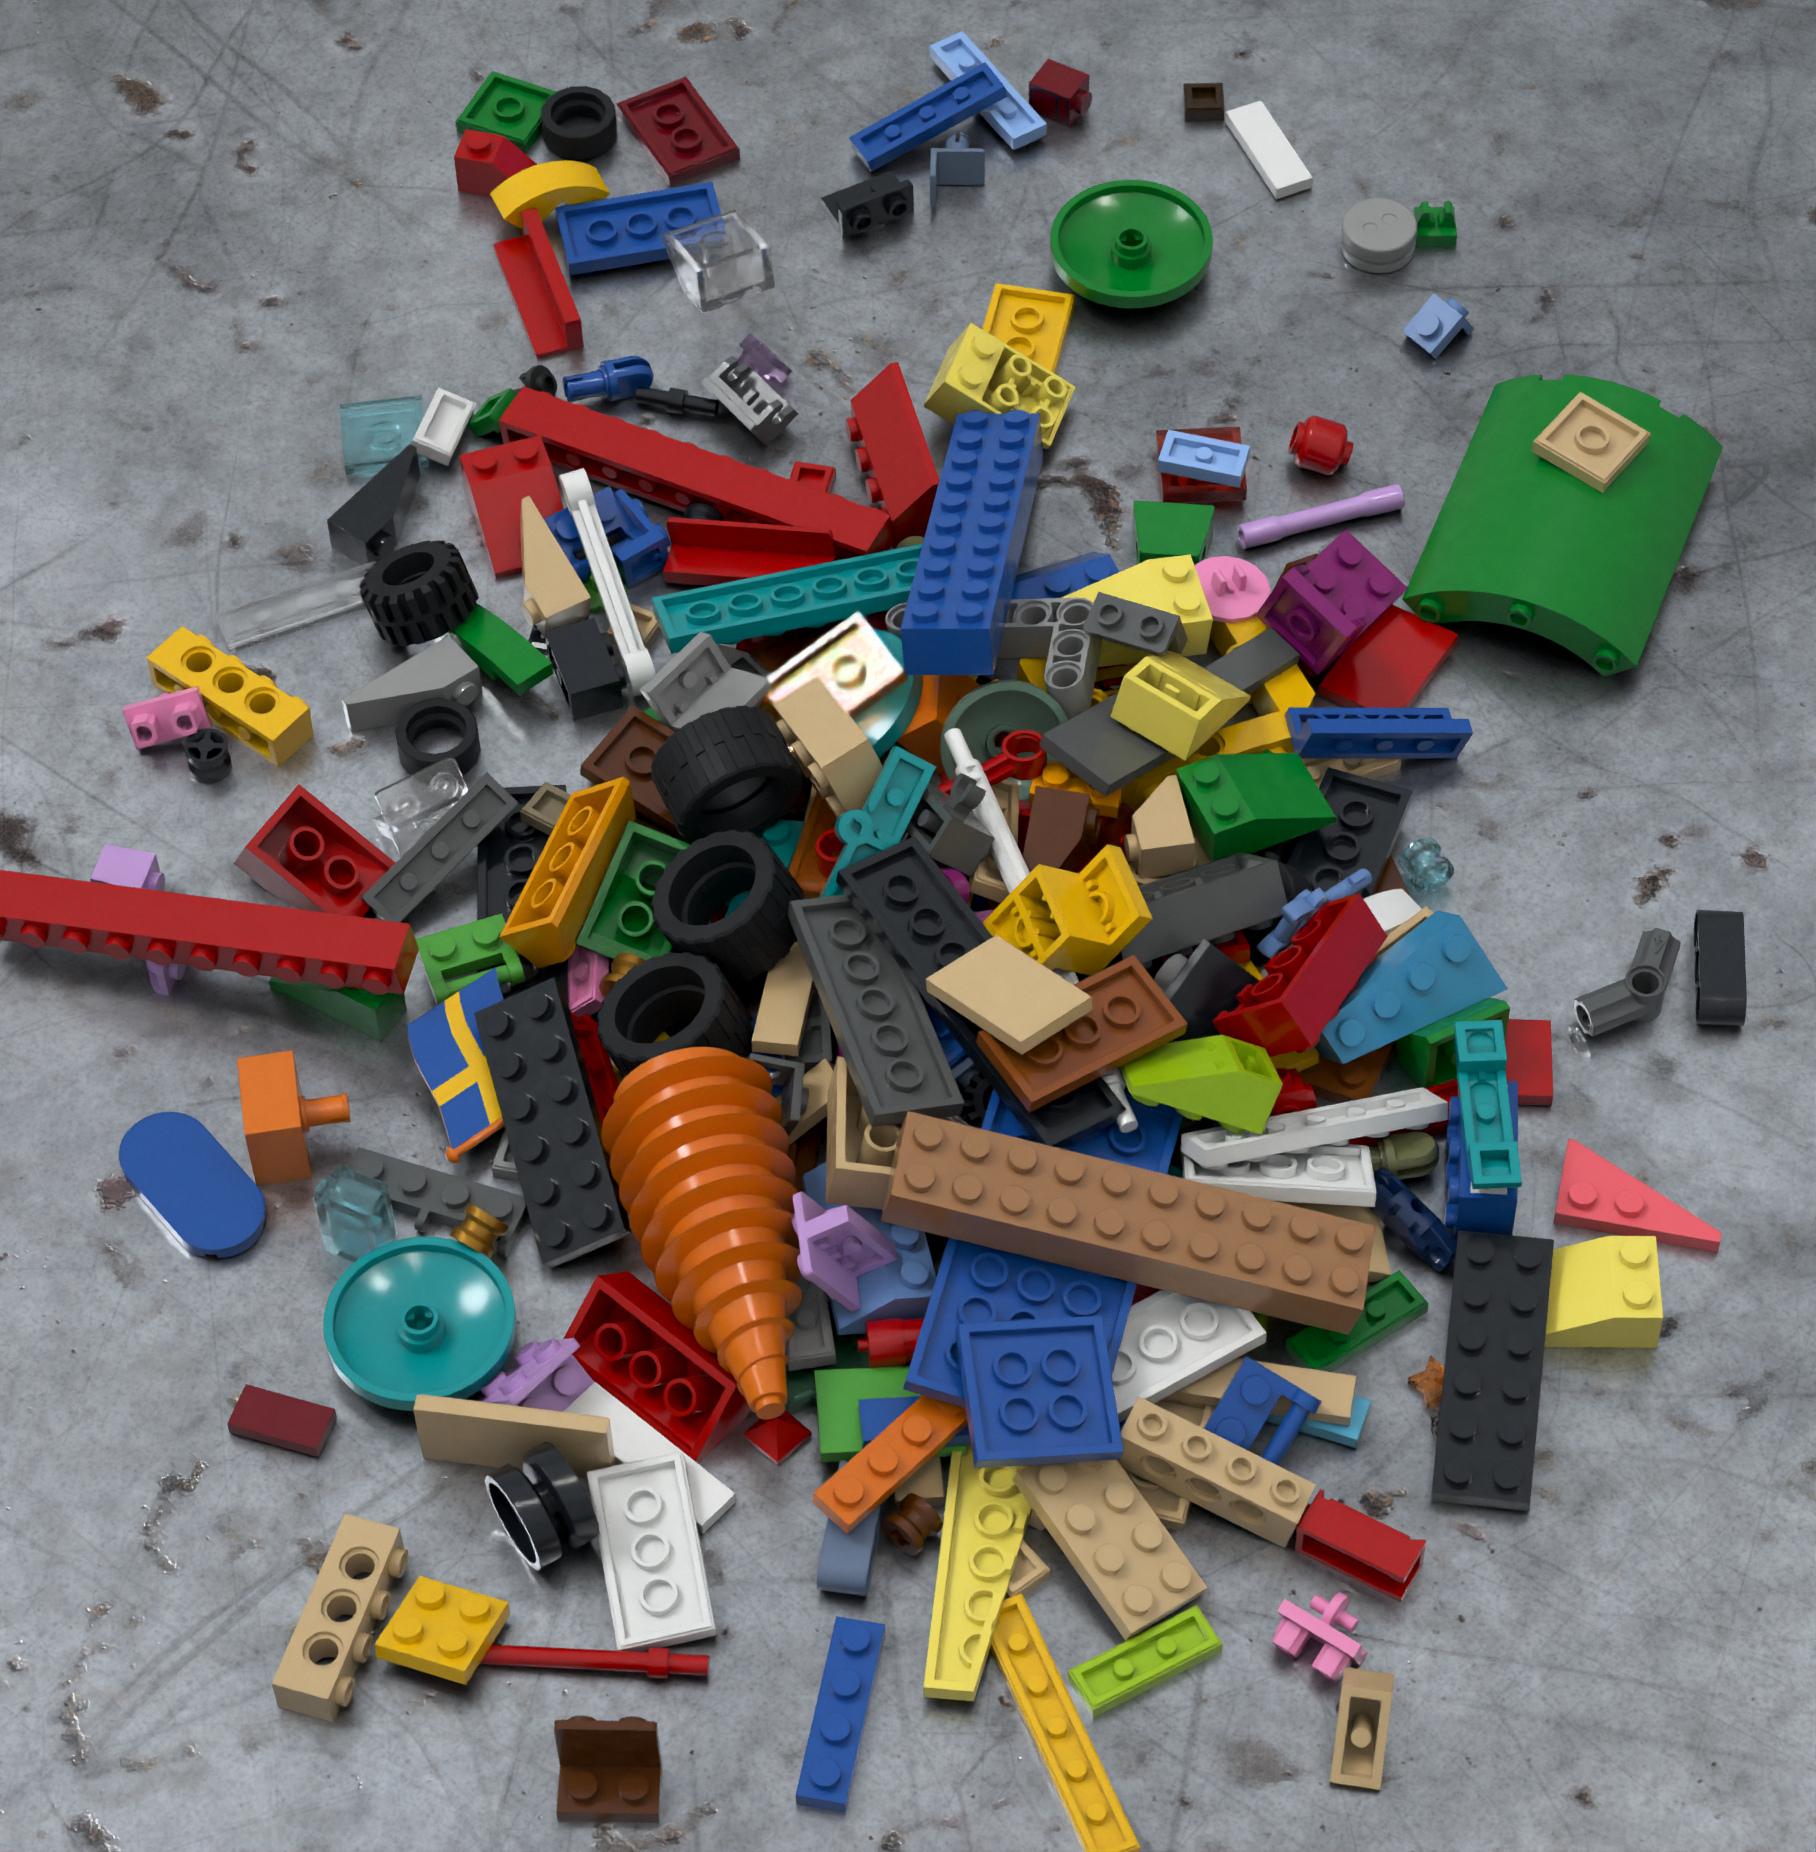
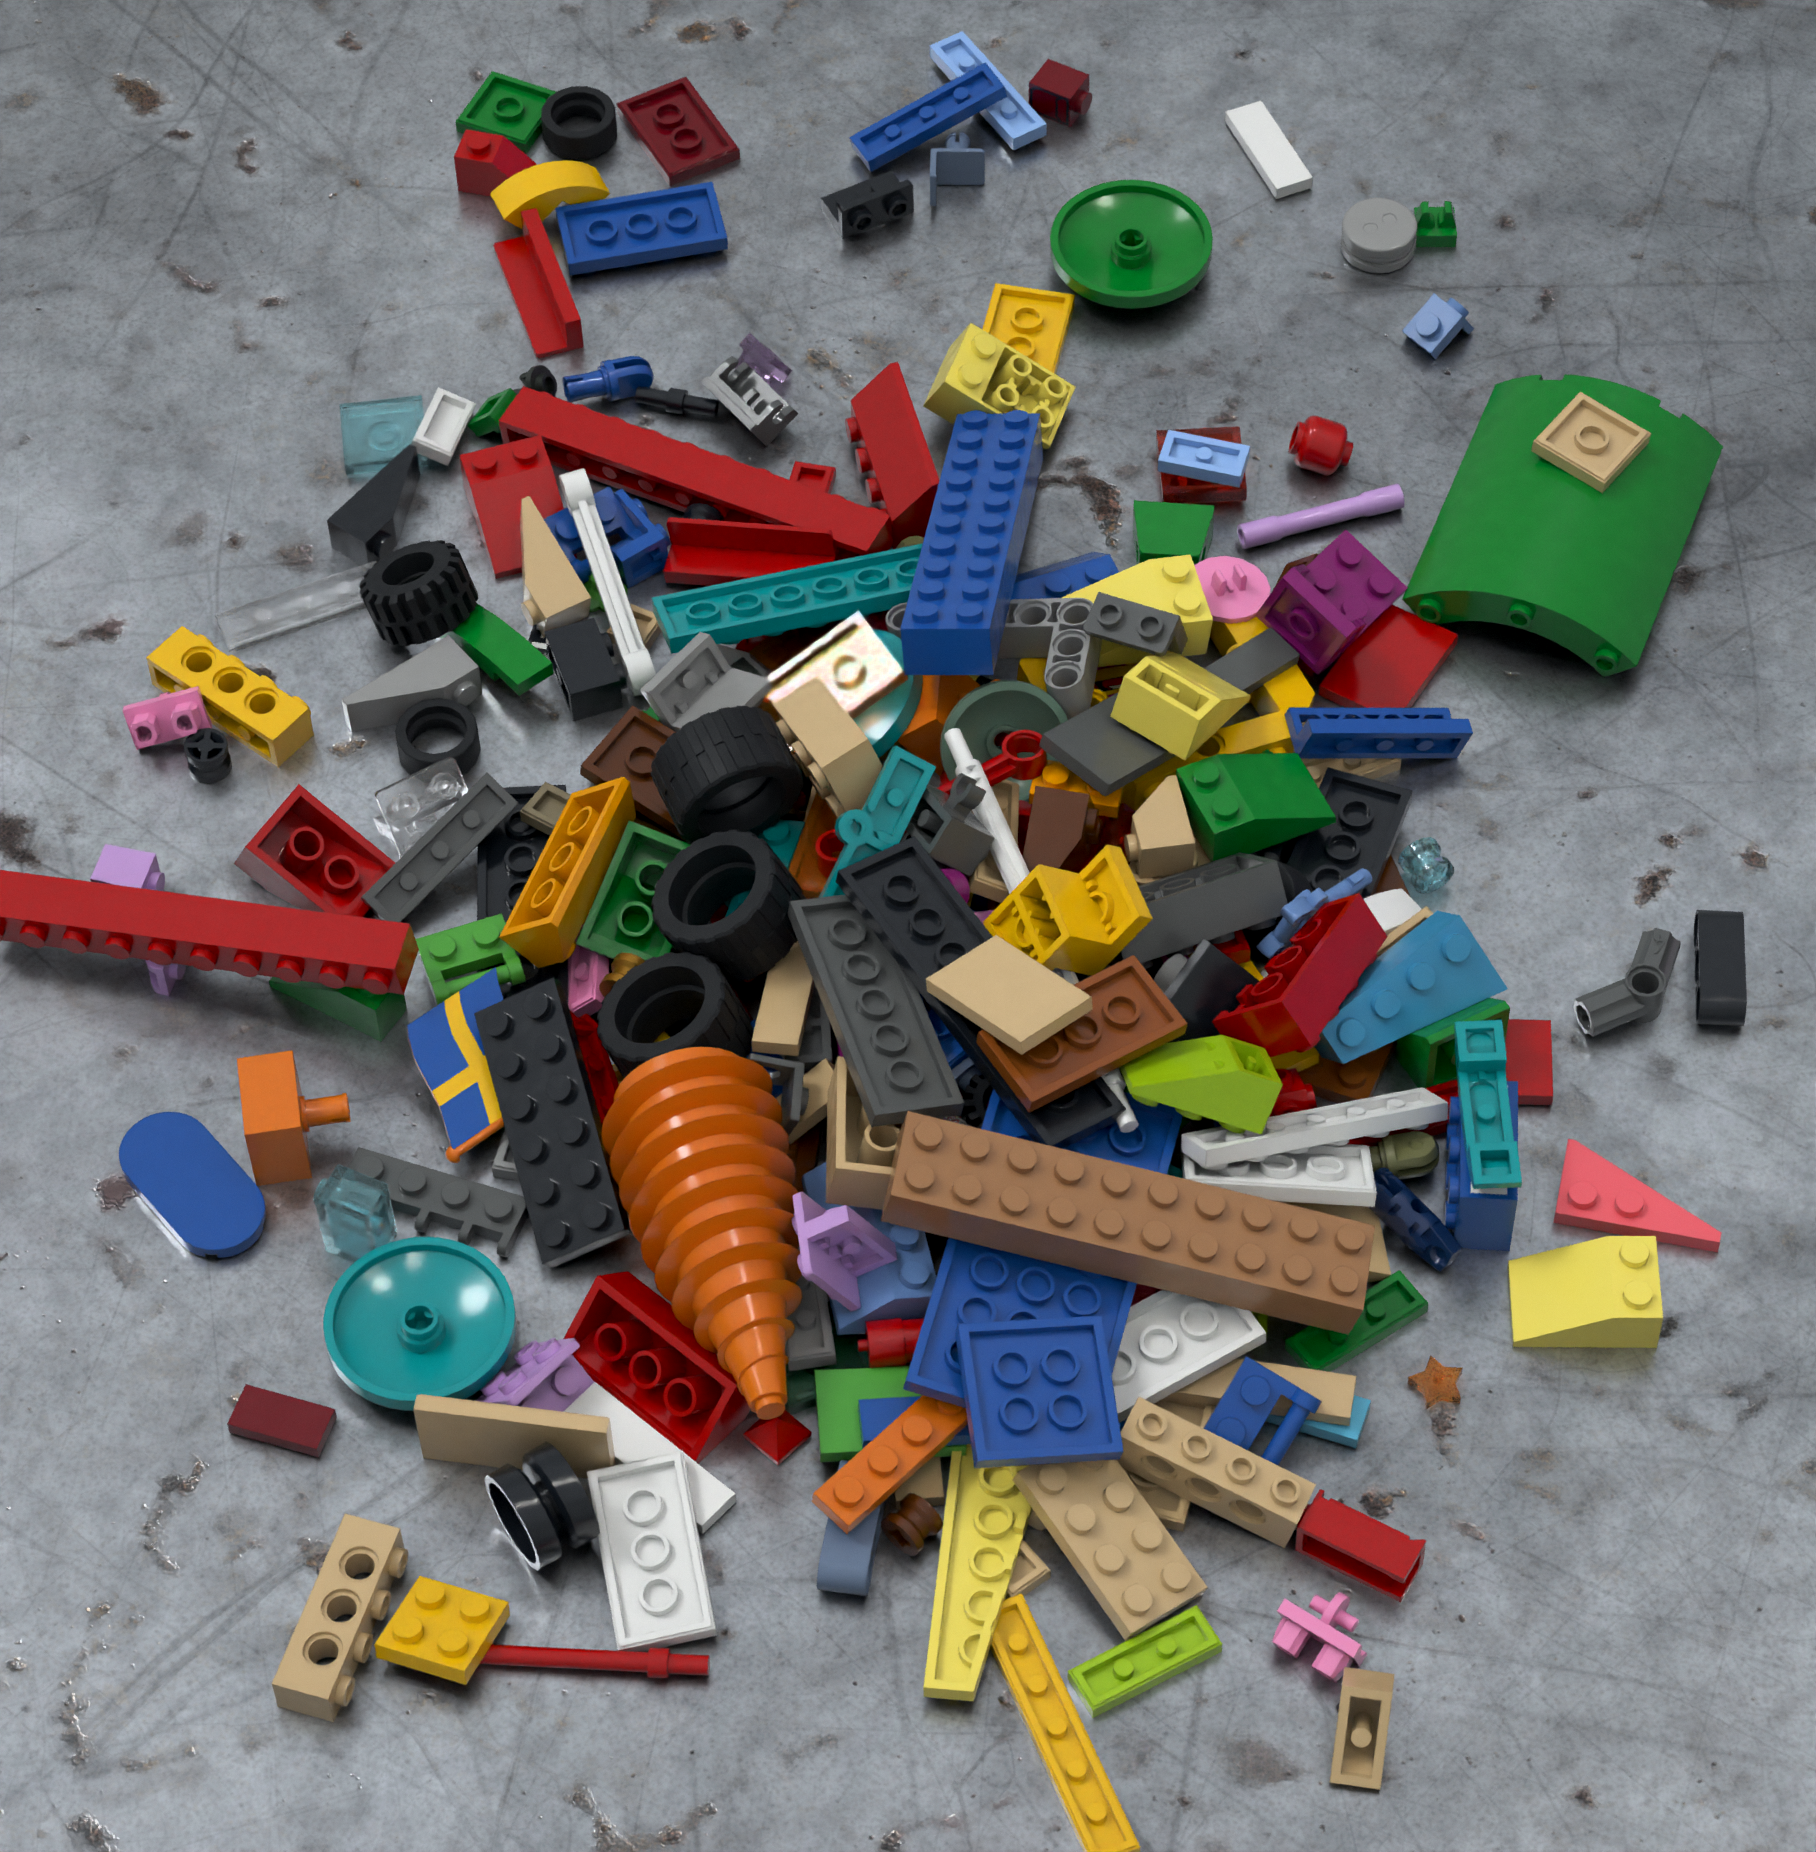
(479, 1230): pearl gold wheel -> none
(608, 1770): reddish brown bracket -> none
(720, 260): clear slope -> none
(840, 1714): blue plate -> none
(1203, 101): dark brown tile -> none
(1493, 1371): black plate -> none

